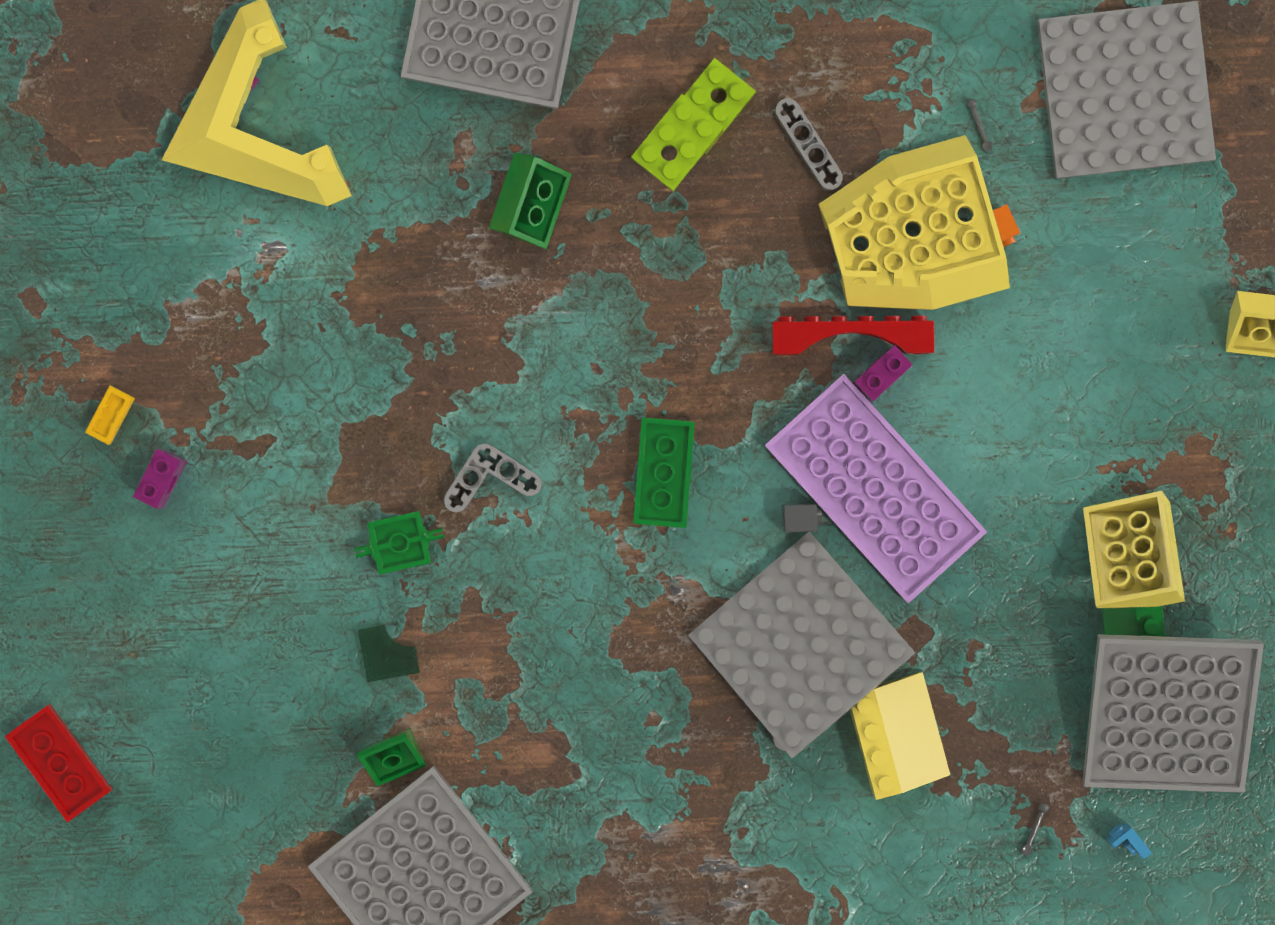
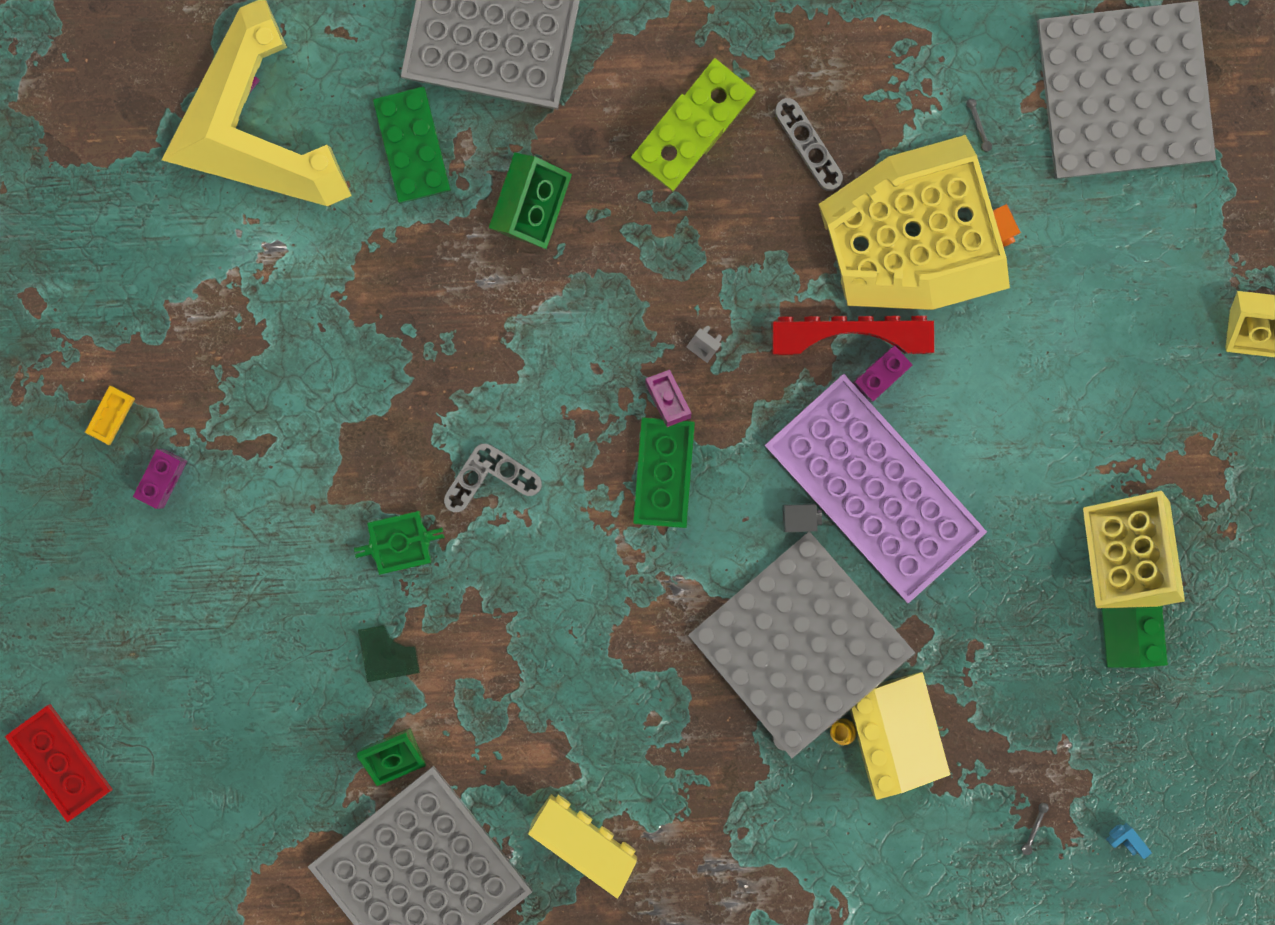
(412, 145): none -> green plate
(583, 844): none -> light yellow slope
(668, 398): none -> magenta plate
(704, 345): none -> light grey tile
(843, 732): none -> yellow plate
(1172, 713): light grey plate -> none

